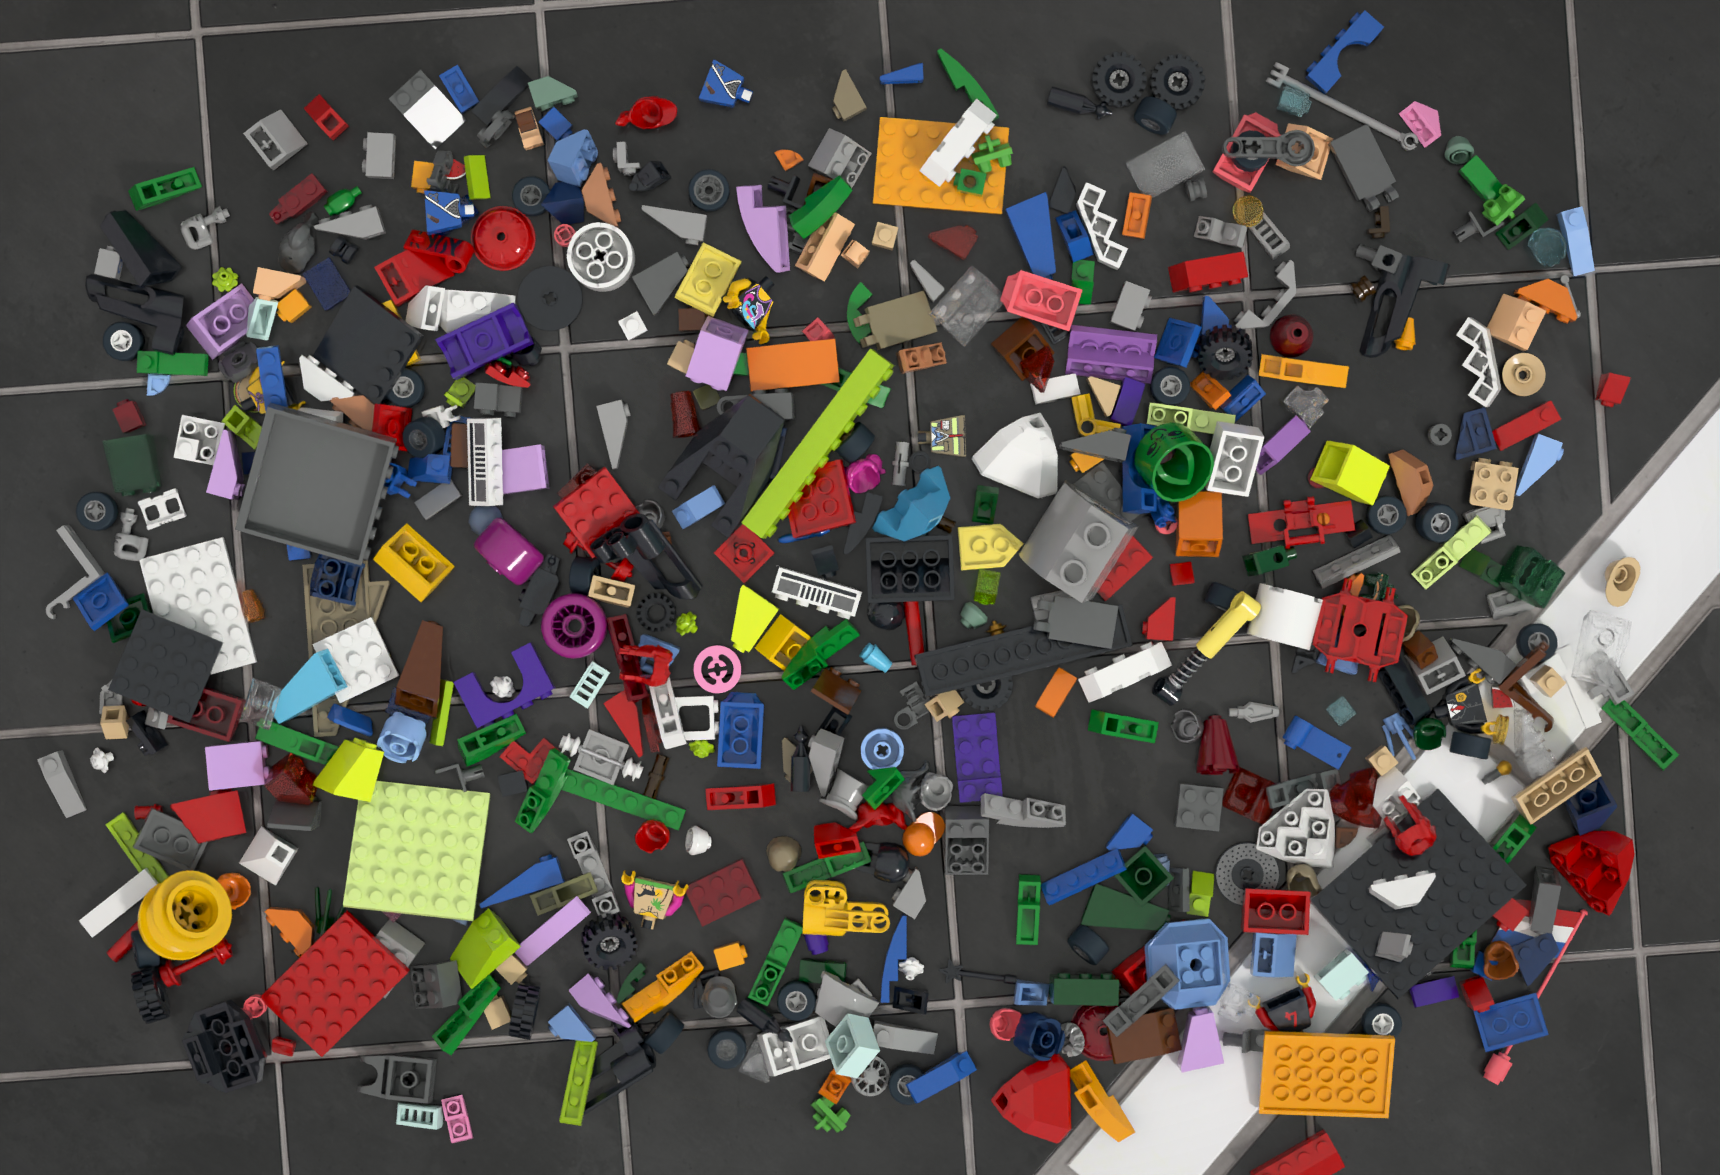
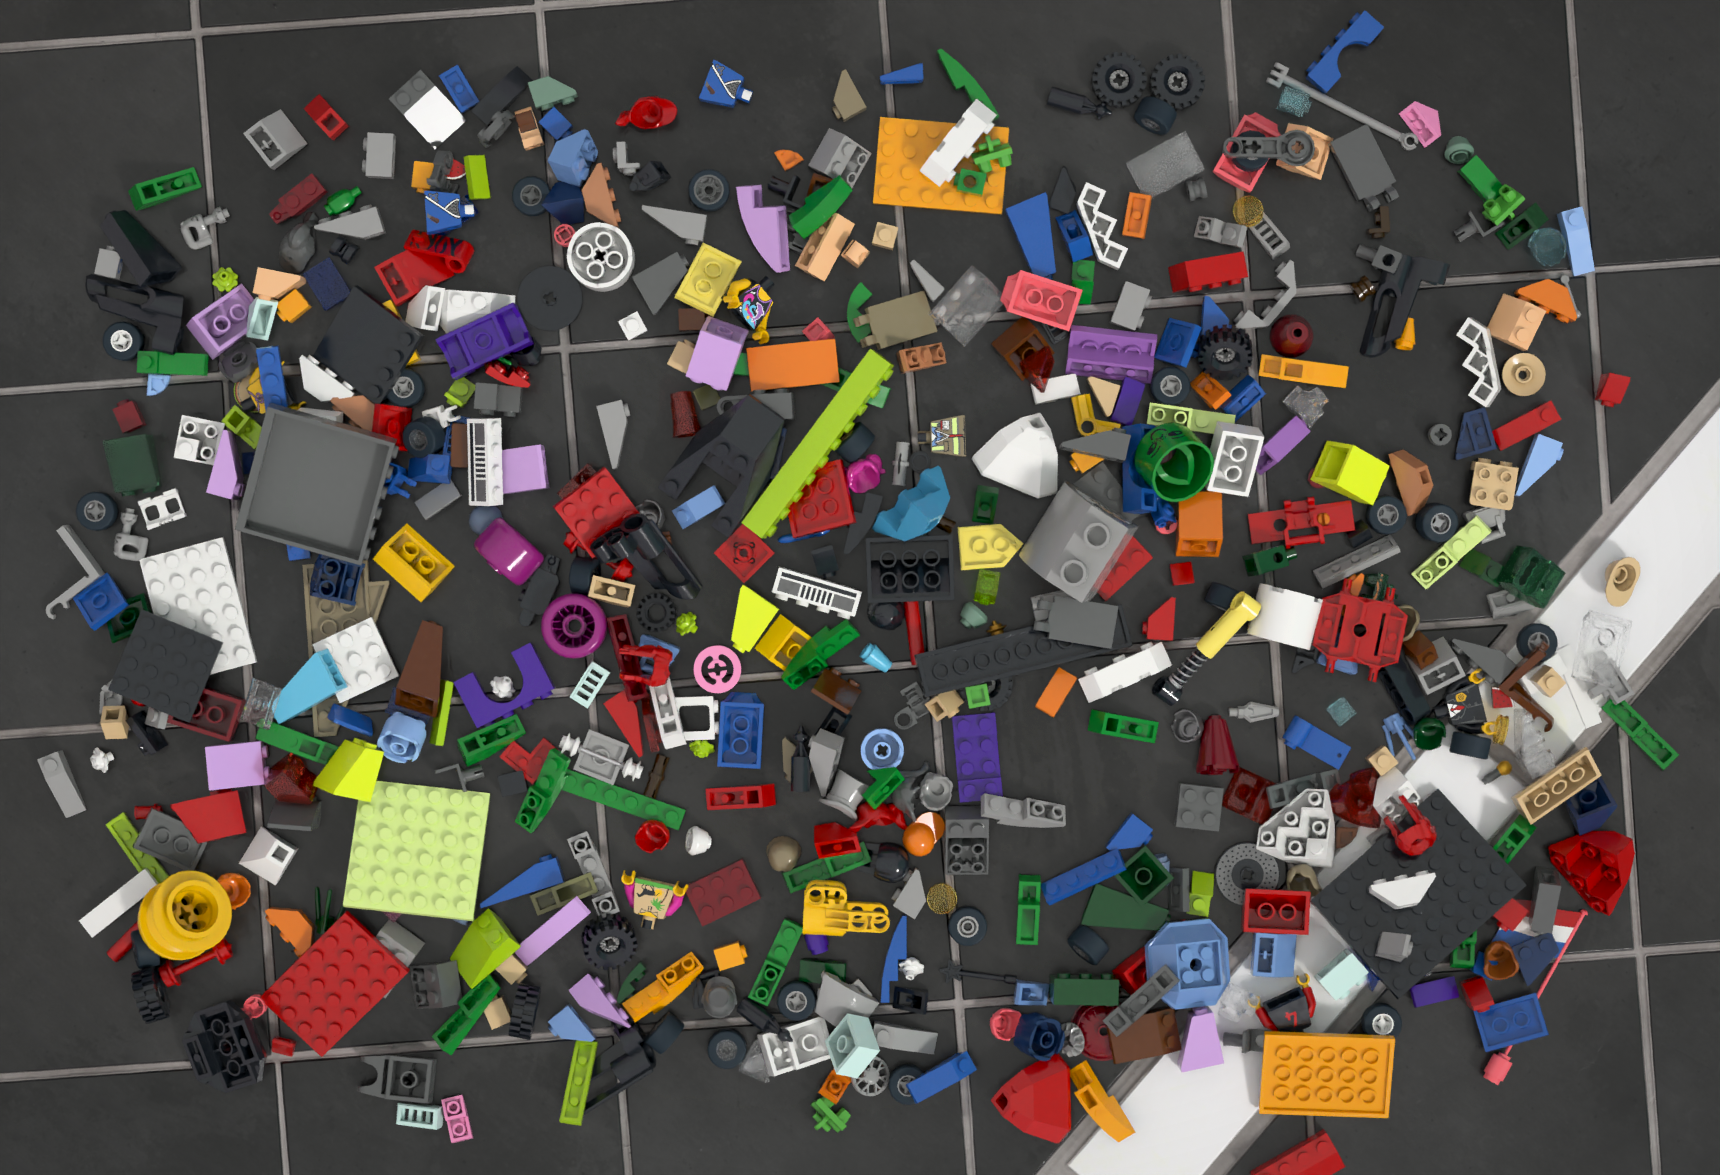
(252, 607): clear orange cone -> none
(518, 240): red hat -> none
(941, 898): none -> clear yellow piece
(957, 240): clear red slope -> none
(967, 925): none -> black wheel
(977, 695): none -> bright green plate

